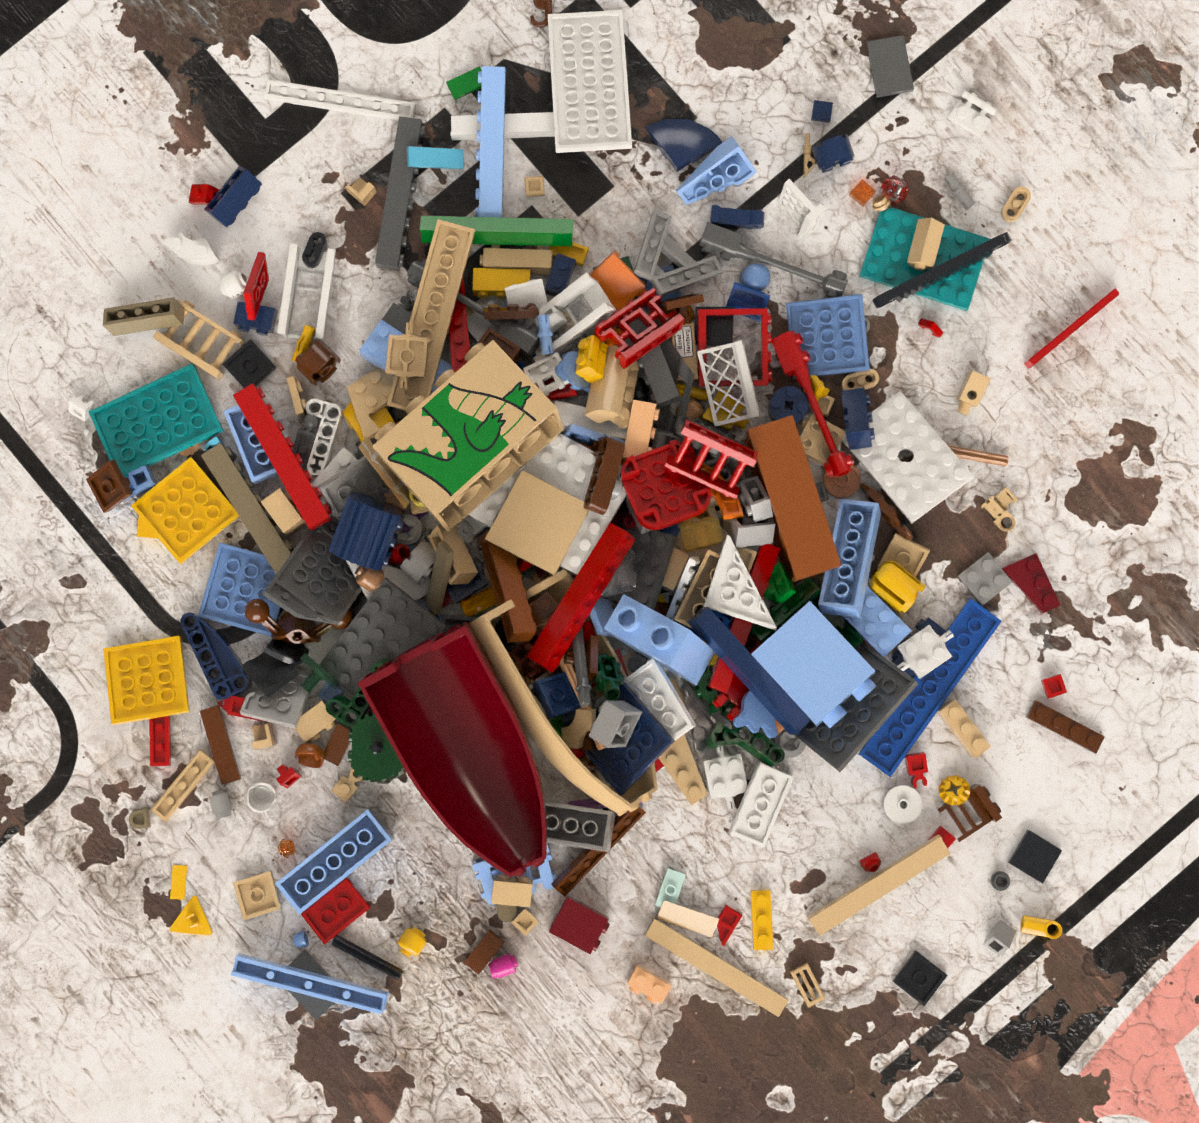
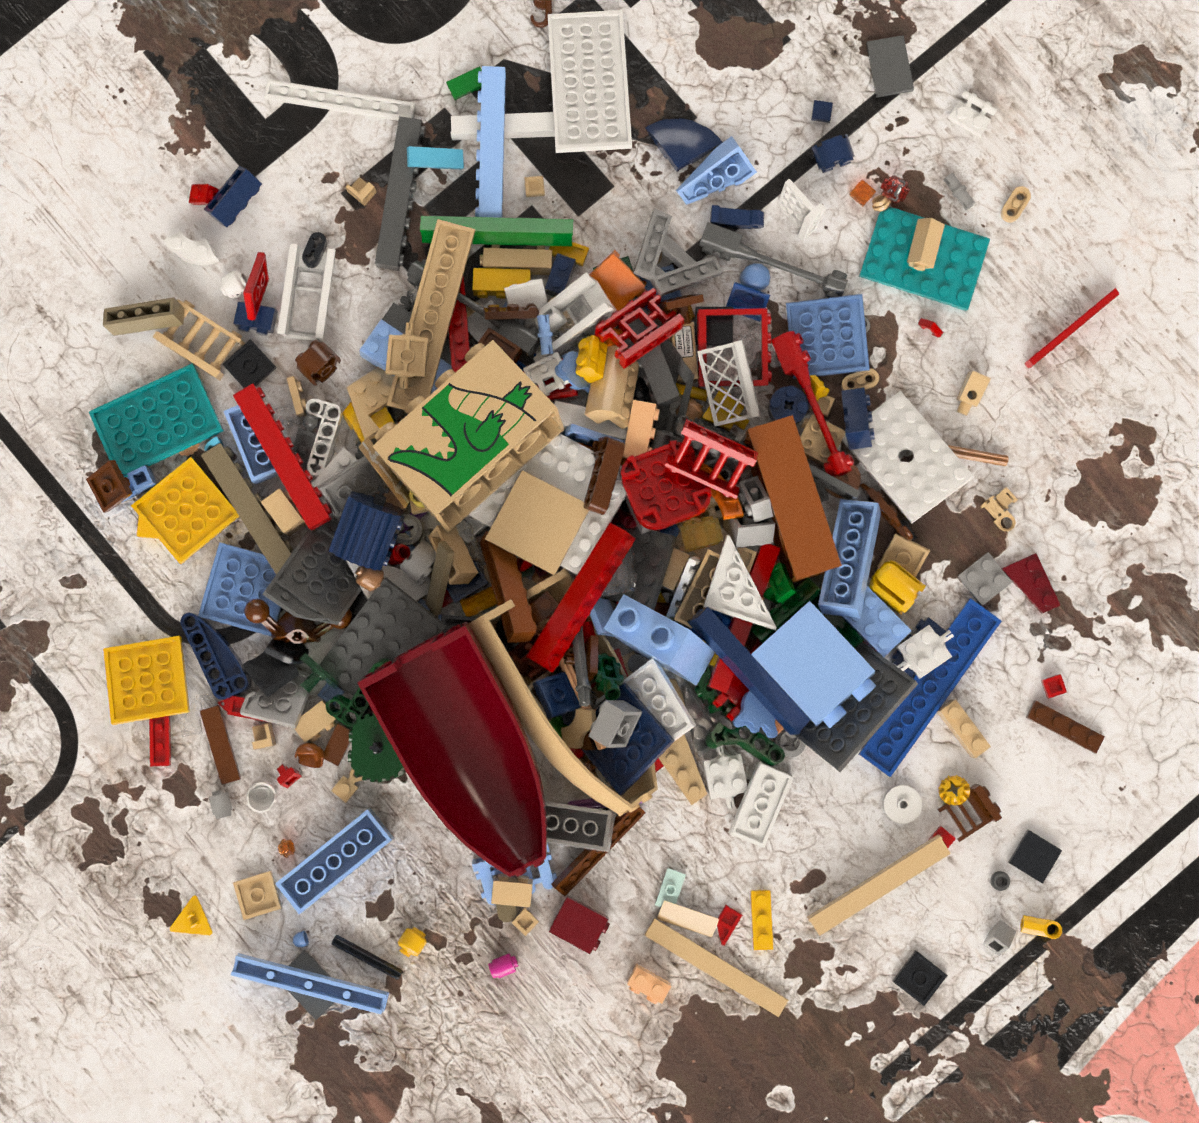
(79, 408): white tile -> none
(140, 818): dark tan tile -> none
(178, 882): yellow sticker -> none
(183, 785): tan tile -> none
(304, 341): yellow pin -> none
(335, 910): red tile -> none
(484, 952): reddish brown slope -> none
(800, 970): tan tile -> none
(807, 155): tan hand -> none
(833, 484): none -> dark grey tile
(870, 863): red plate -> none
(916, 766): red plate -> none
(942, 271): black gear -> none

